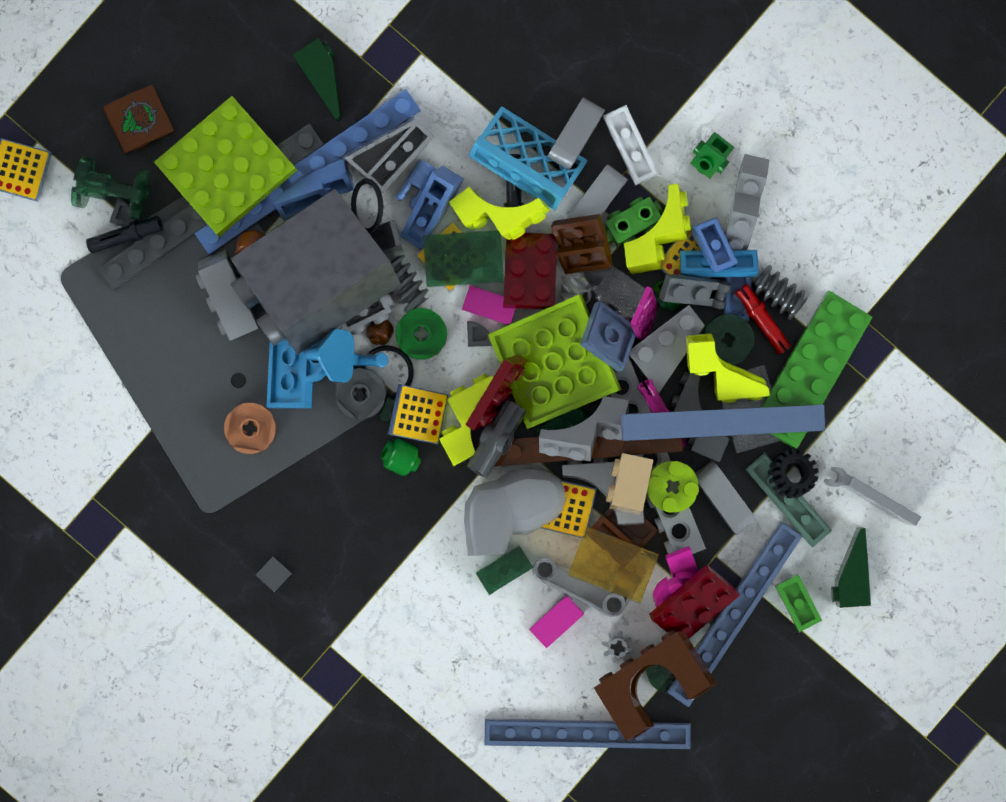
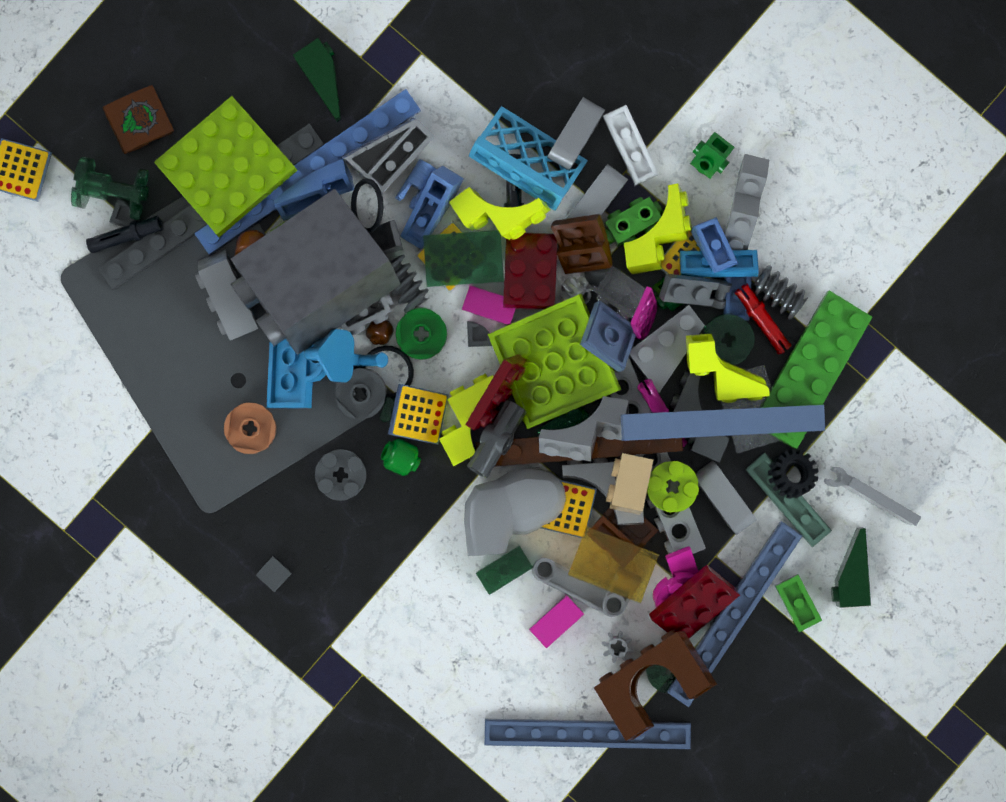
(328, 483): none -> dark grey plate

